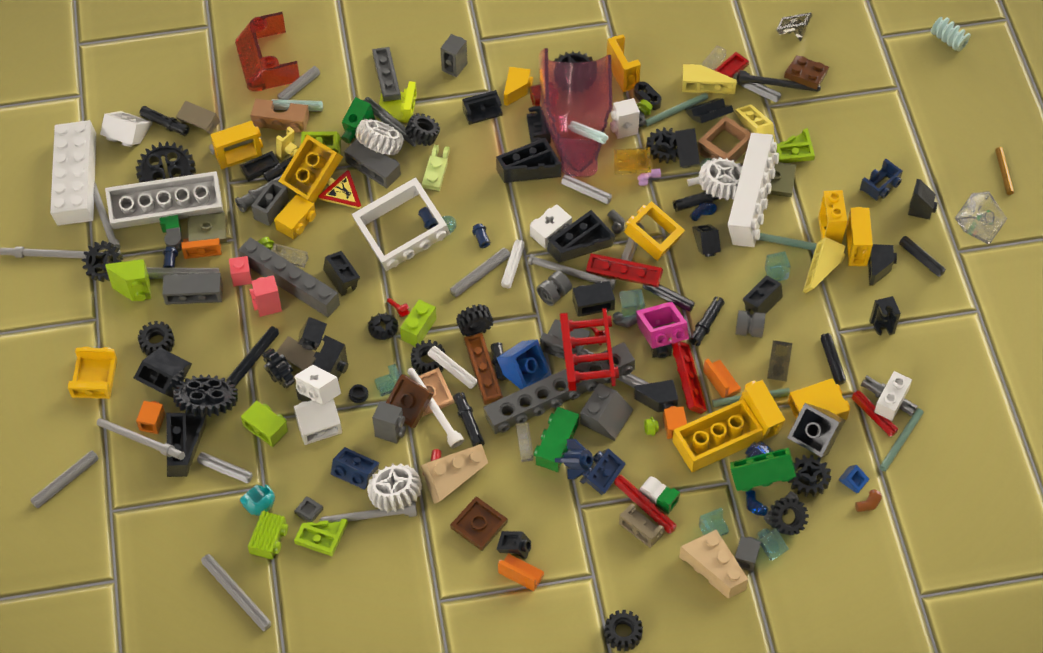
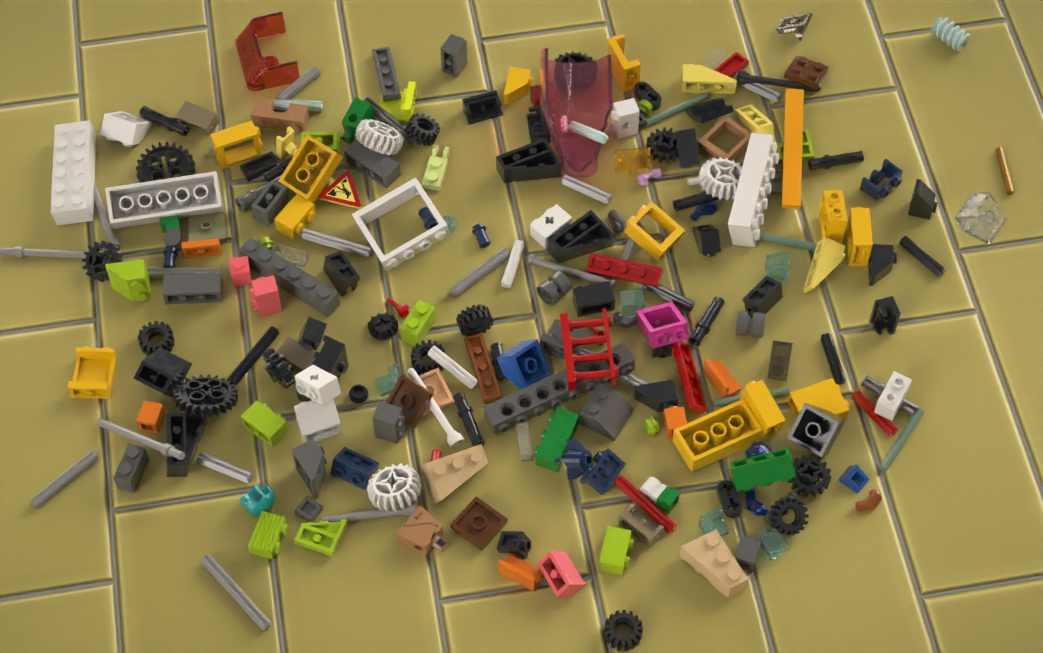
(131, 468): none -> dark grey brick
(310, 465): none -> dark grey slope
(336, 242): none -> light grey axle
(422, 533): none -> medium nougat torso
(561, 574): none -> coral brick
(615, 550): none -> lime brick
(733, 497): none -> black beam
(792, 149): none -> light orange tile
(835, 160): none -> black pin

